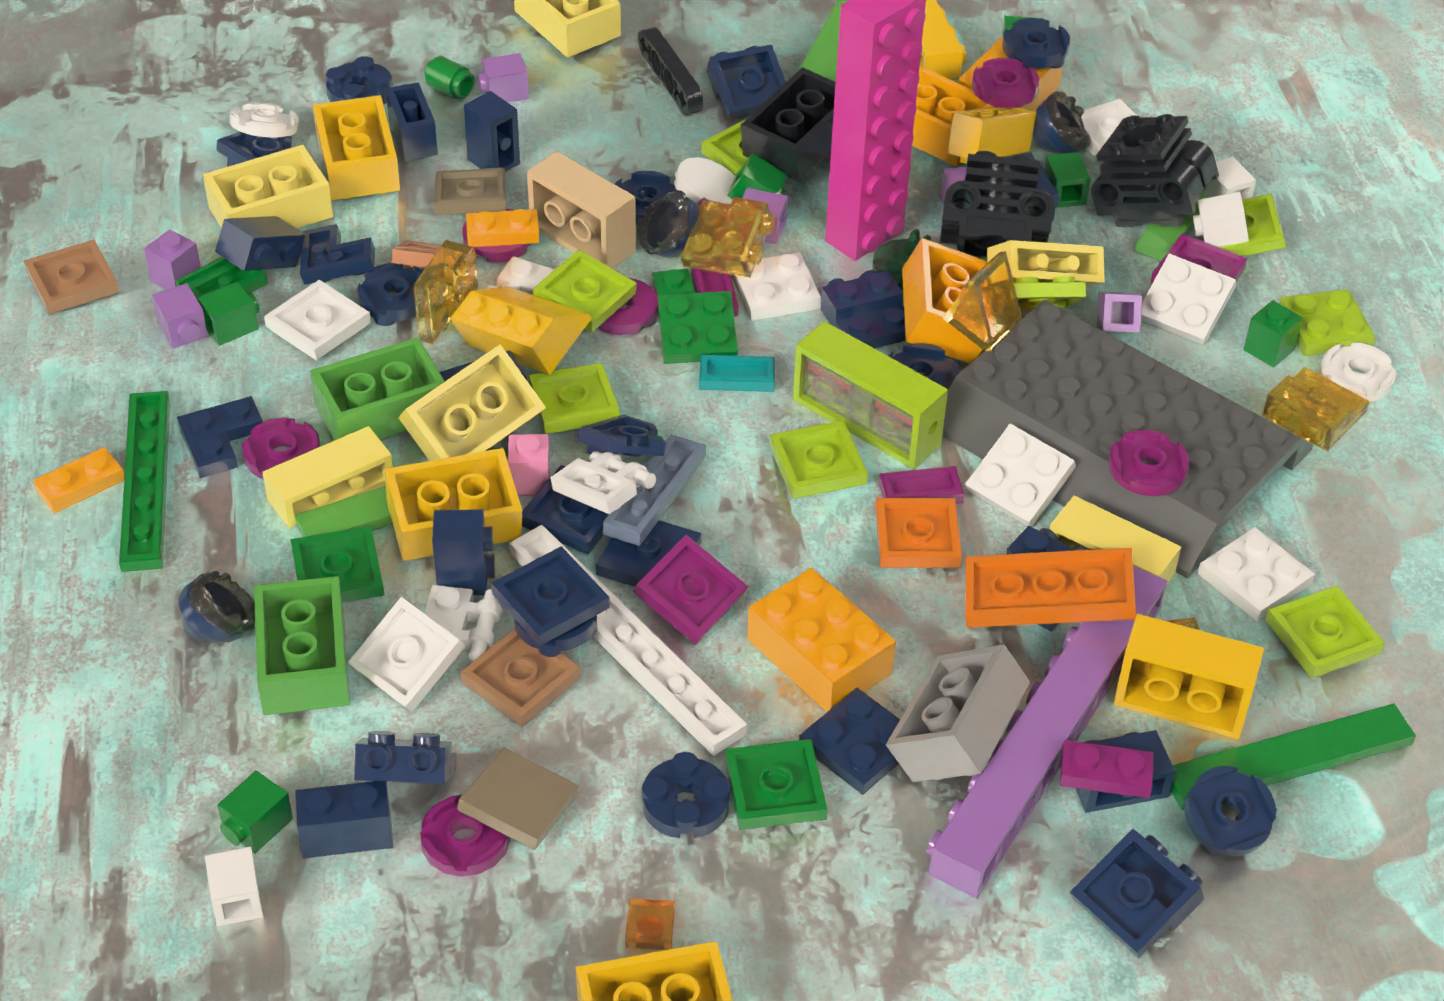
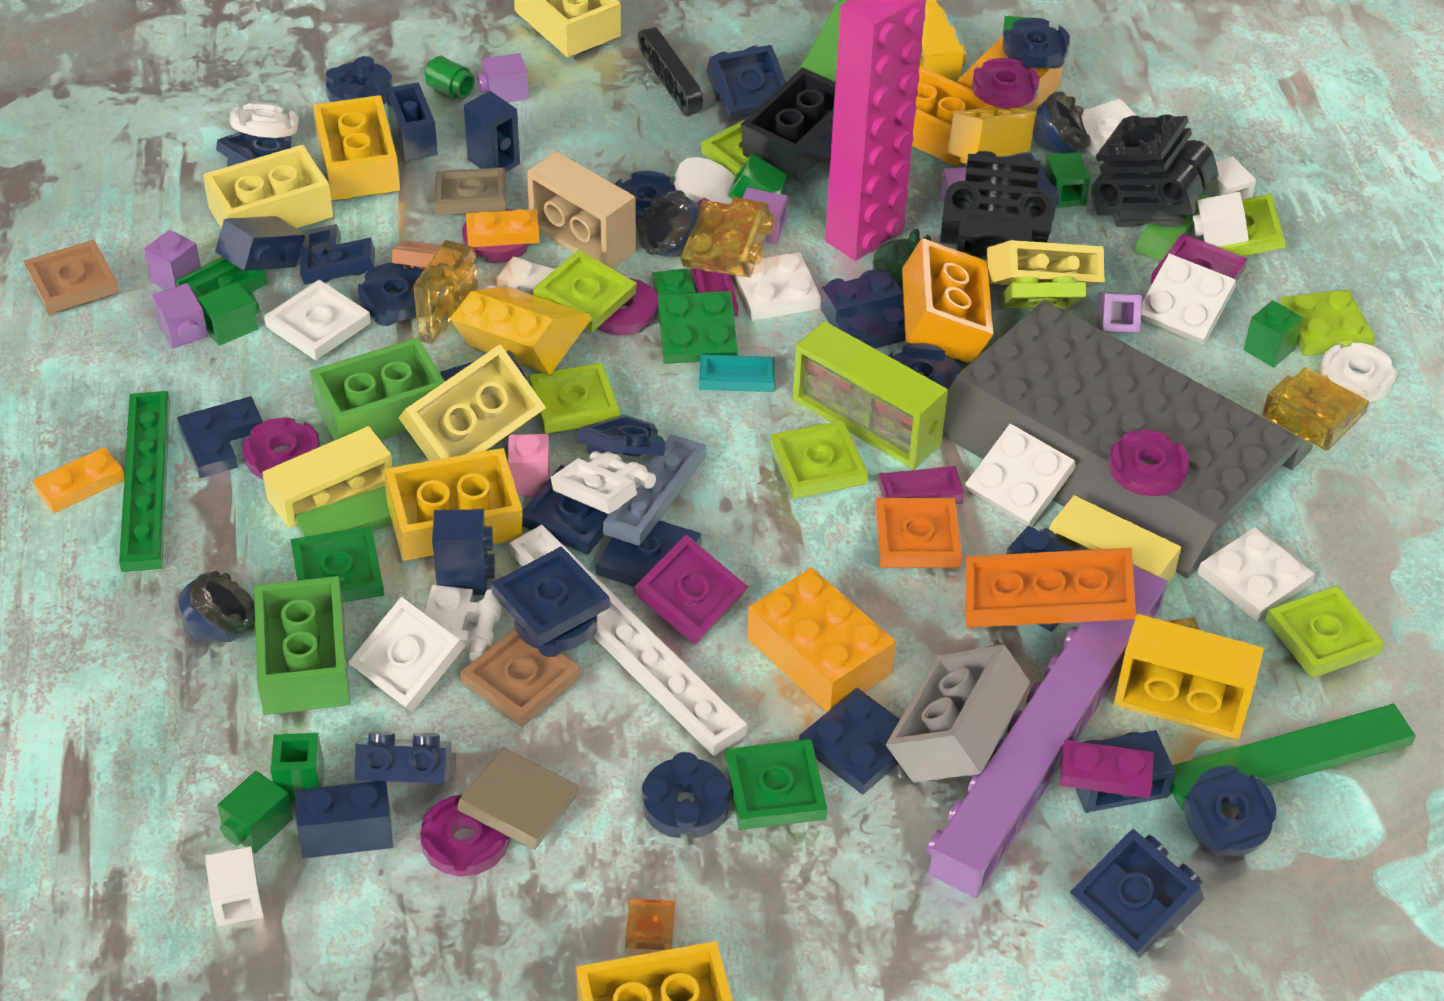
(297, 762): none -> green brick
(987, 305): clear yellow slope -> none

